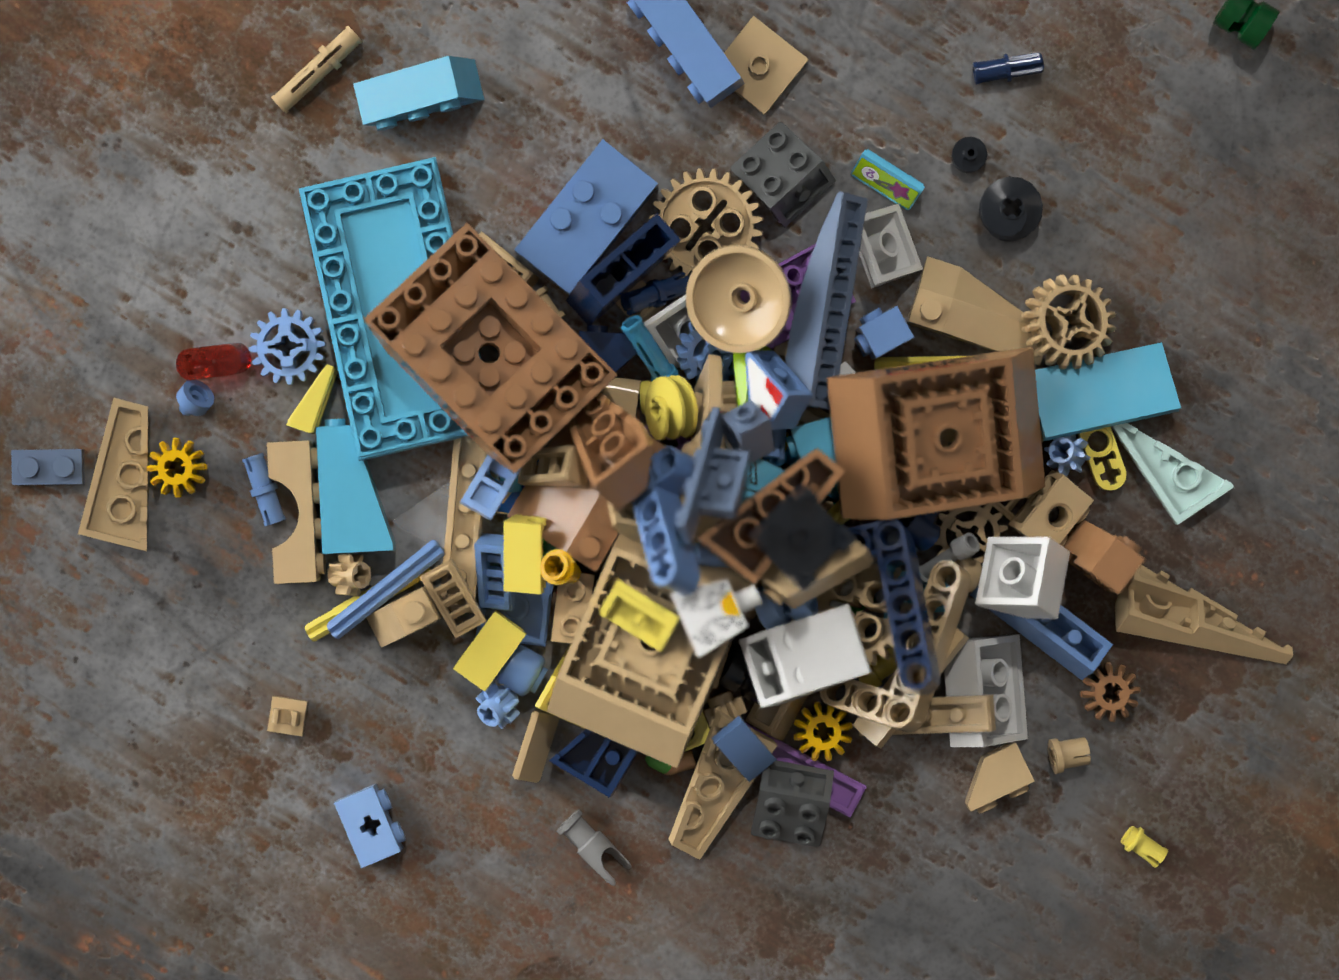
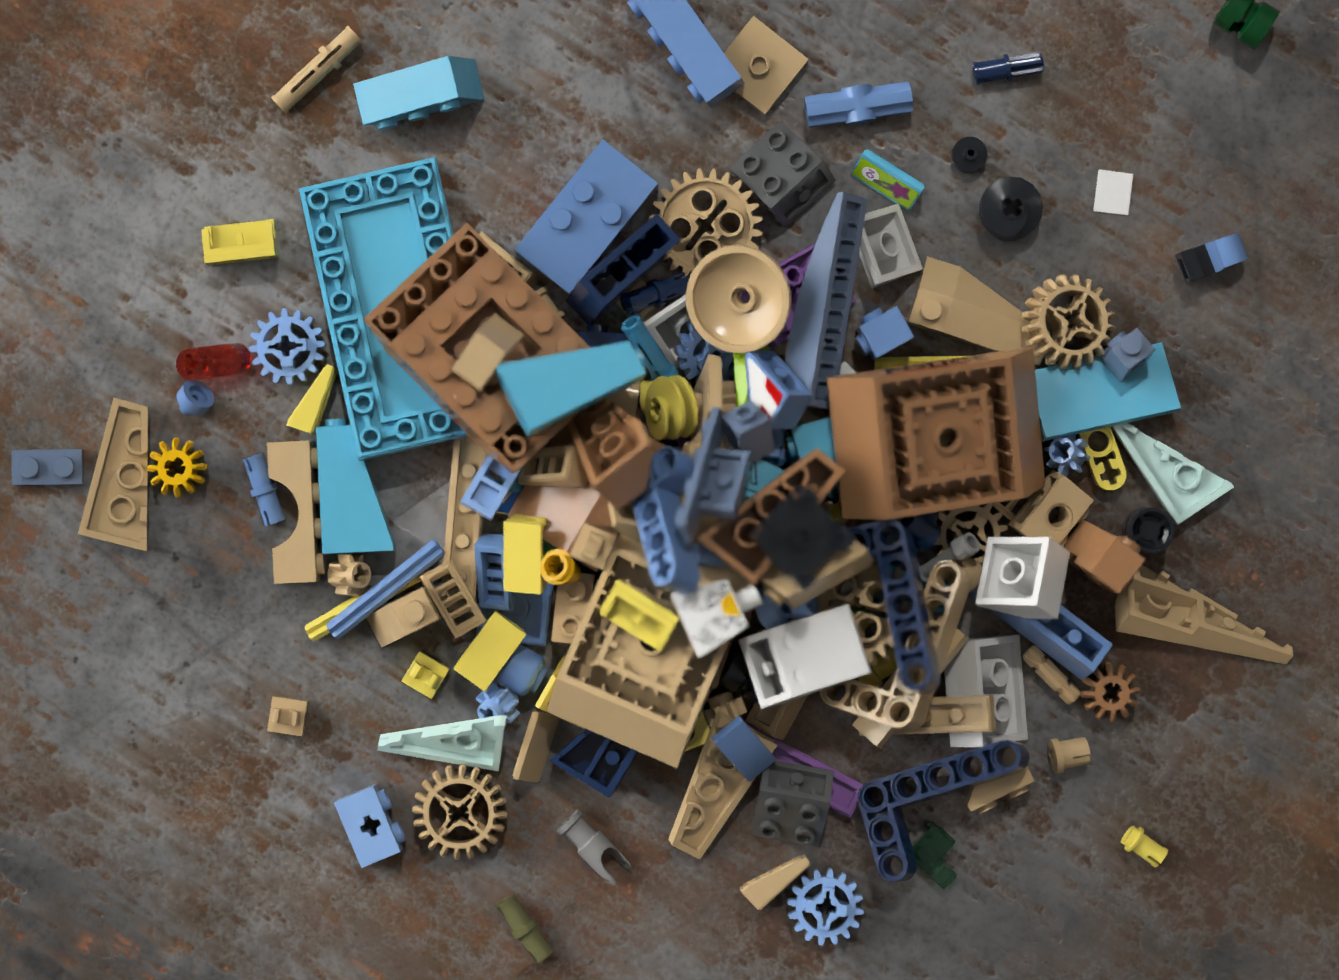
(240, 242): none -> light yellow hinge
(425, 674): none -> light yellow tile
(464, 742): none -> light aqua wing
(472, 822): none -> tan gear
(486, 351): none -> tan slope
(524, 928): none -> olive pin
(565, 383): none -> medium azure slope
(593, 545): none -> tan tile
(687, 763): arm -> none
(770, 884): none -> tan slope
(815, 740): yellow gear -> none
(841, 908): none -> light blue gear
(858, 104): none -> medium blue piece
(927, 789): none -> dark blue beam
(928, 852): none -> clear green piece
(1051, 674): none -> tan axle
(1113, 192): none -> white sticker
(1127, 353): none -> sand blue brick
(1149, 529): none -> black wheel
(1211, 257): none -> leg

